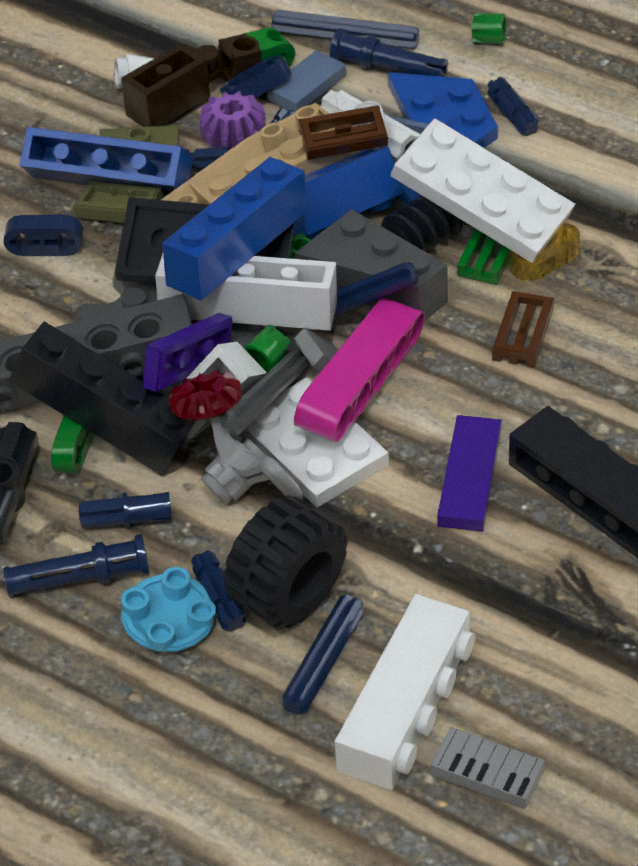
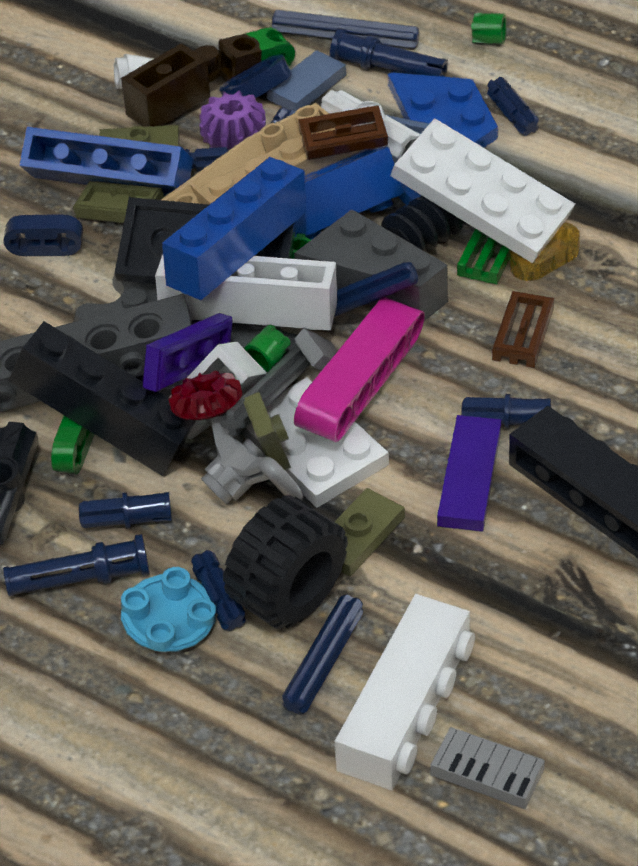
(268, 429): none -> olive plate
(367, 525): none -> olive plate
(511, 410): none -> dark blue axle

